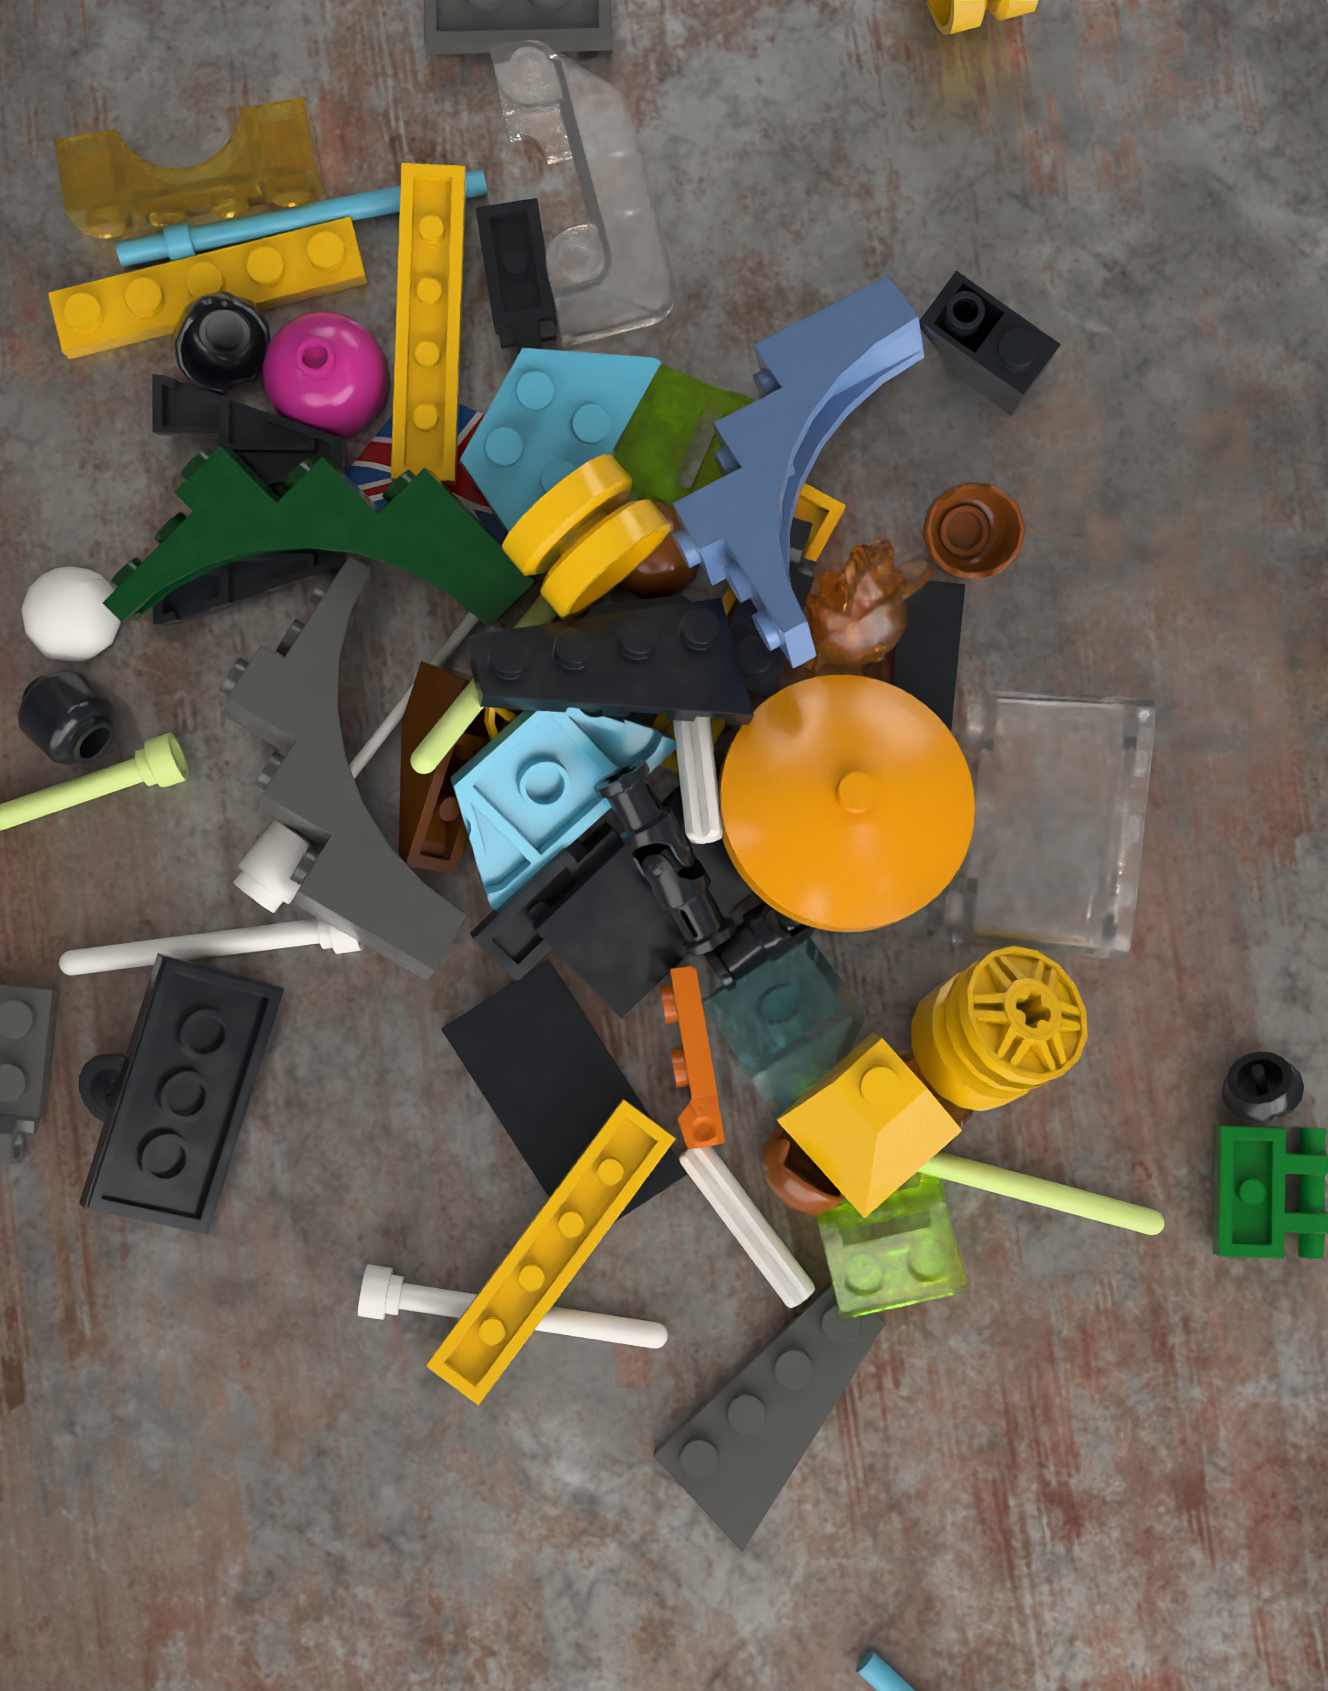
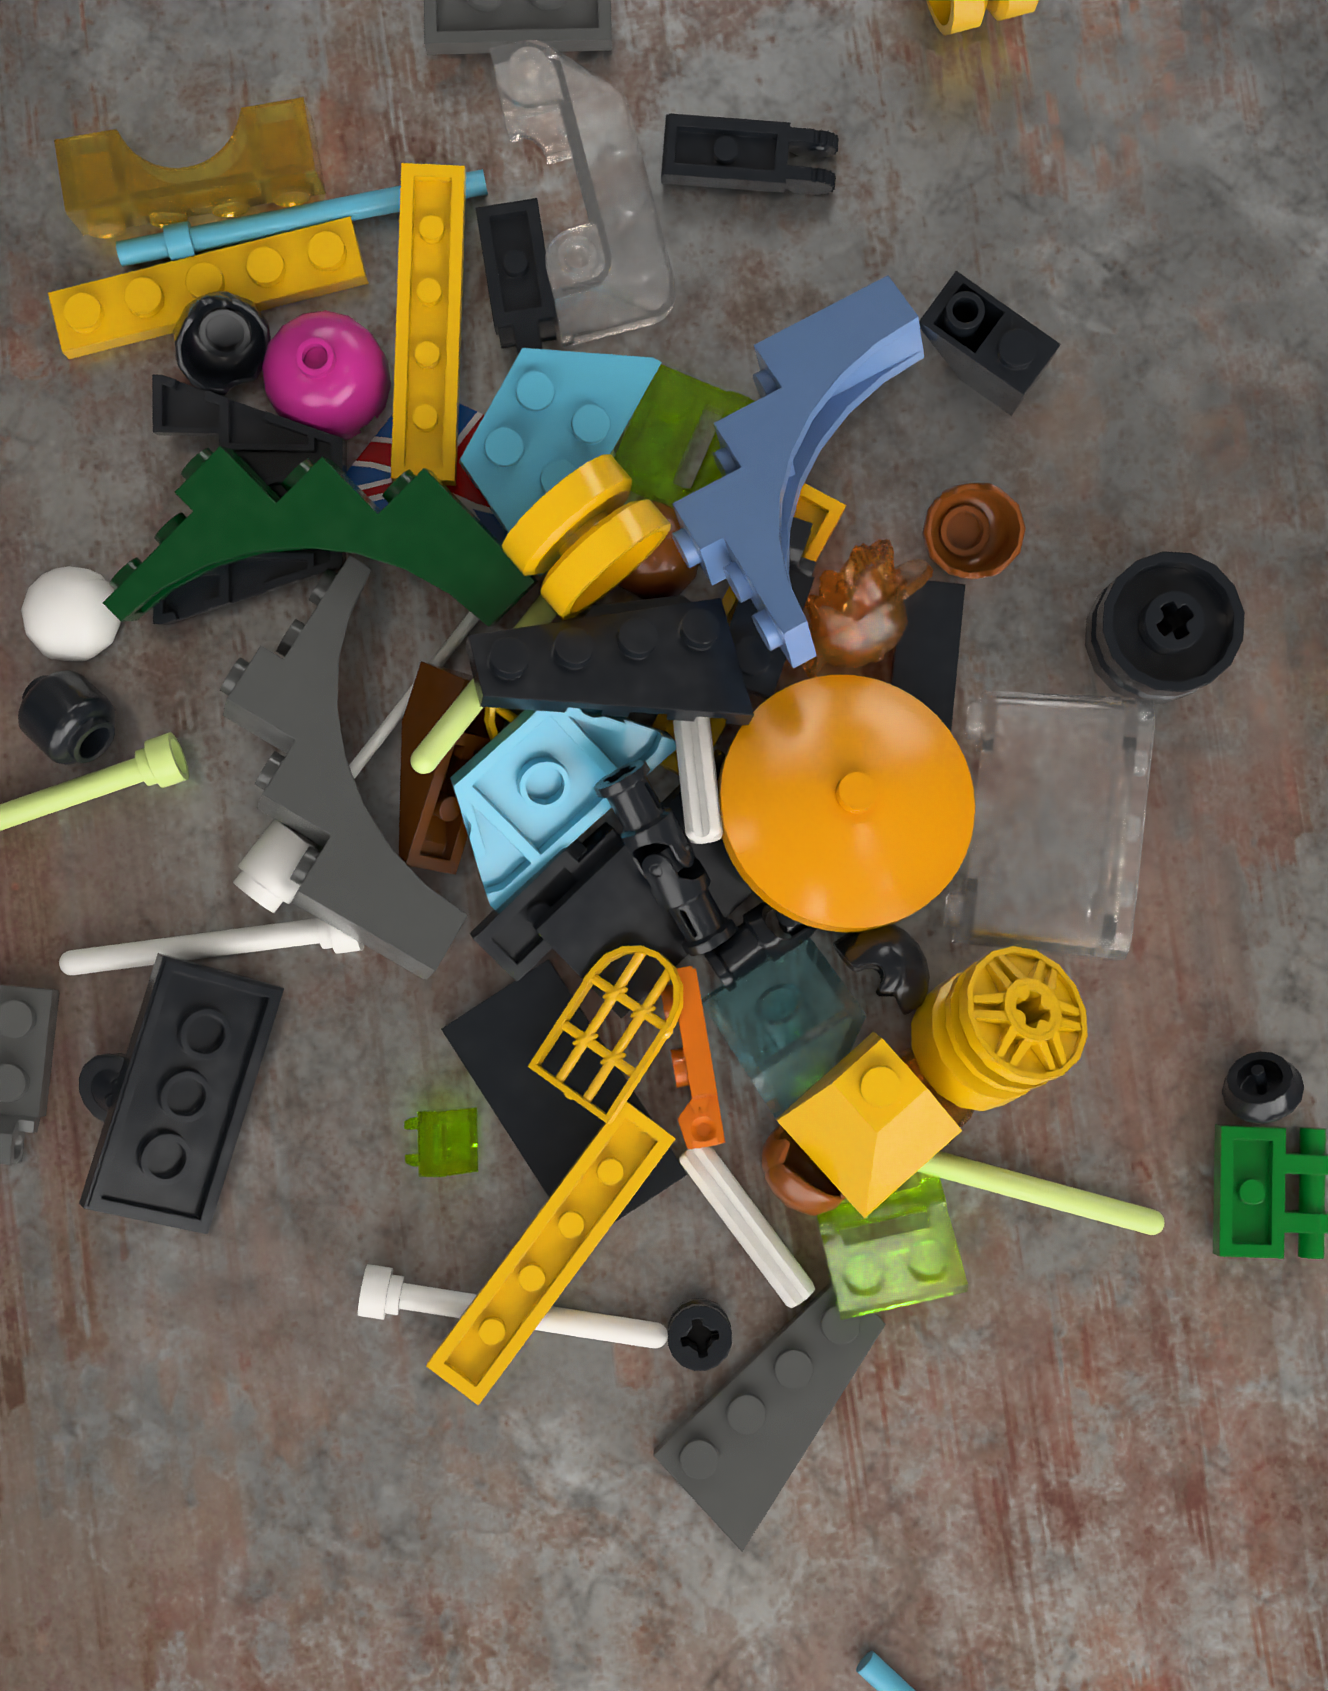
(445, 1141): none -> clear neon green tile
(587, 1038): none -> yellow window
(697, 1321): none -> black wheel
(744, 154): none -> black hinge
(895, 958): none -> black hair
(1190, 601): none -> black wheel

